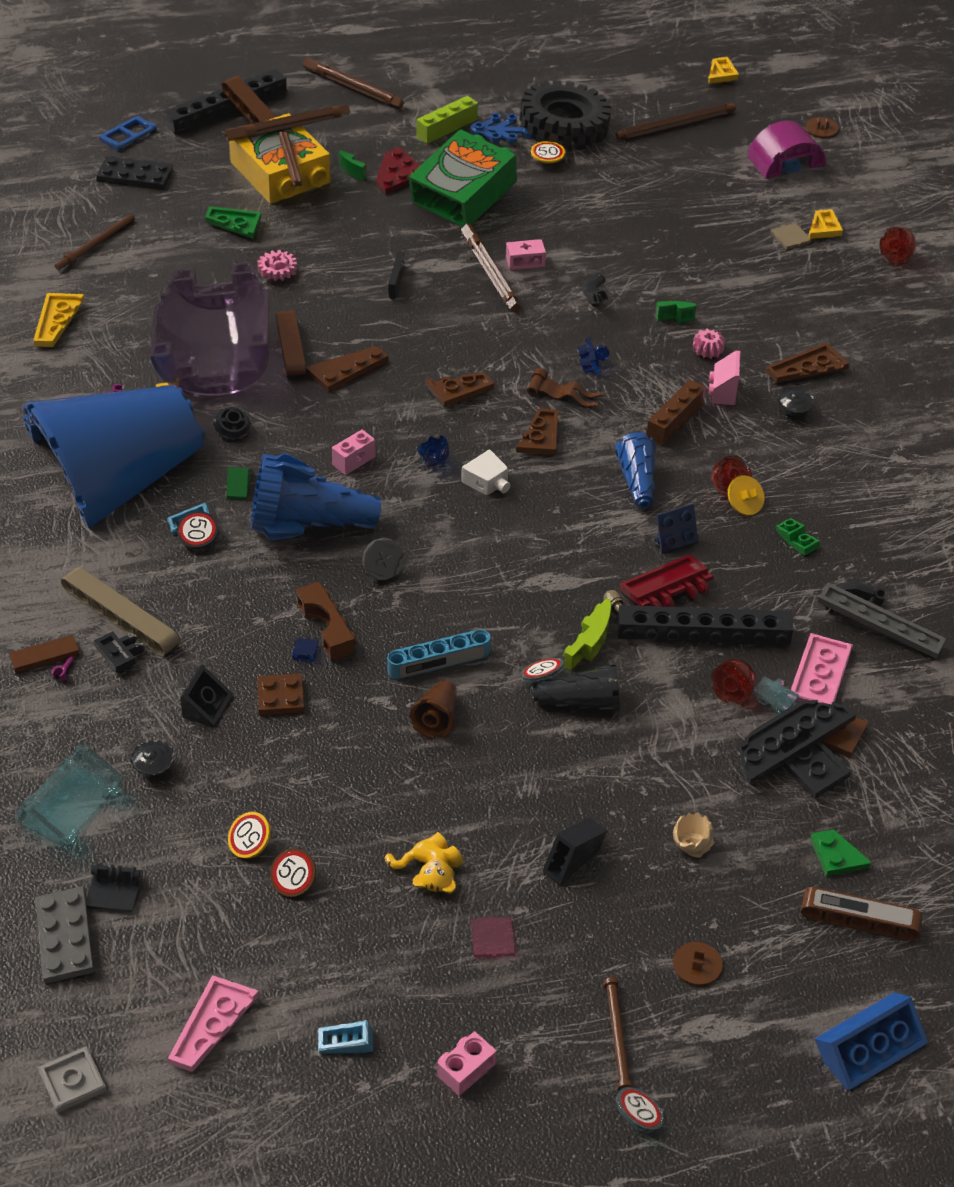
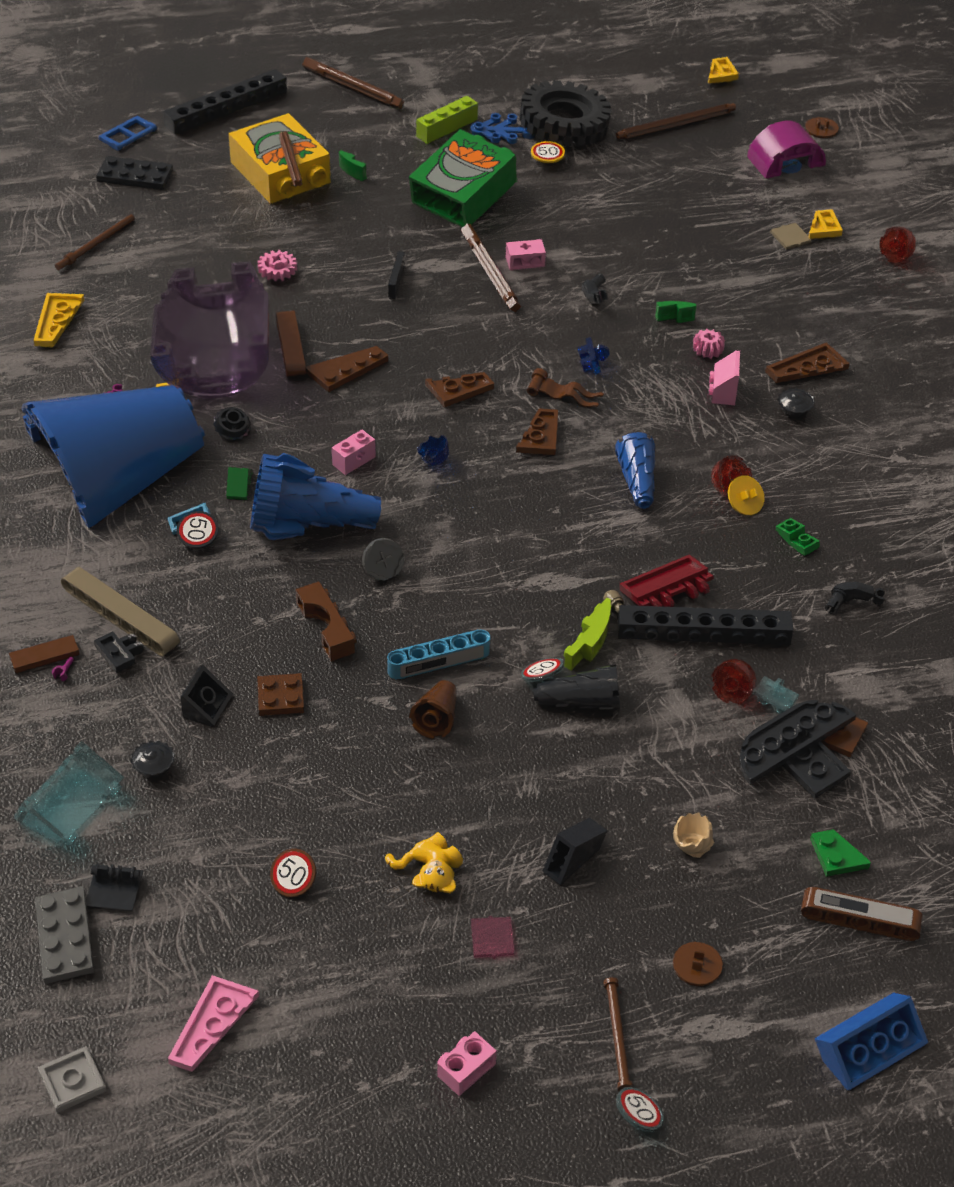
(234, 220): green wing -> none
(246, 100): reddish brown beam -> none
(249, 835): piece -> none
(286, 122): reddish brown piece -> none
(305, 649): clear blue tile -> none
(356, 1046): dark azure slope -> none
(395, 170): dark red plate -> none
(486, 474): white torso -> none
(676, 412): reddish brown brick -> none
(676, 528): dark blue hinge -> none
(821, 669): bright pink tile -> none
(881, 620): dark grey plate -> none

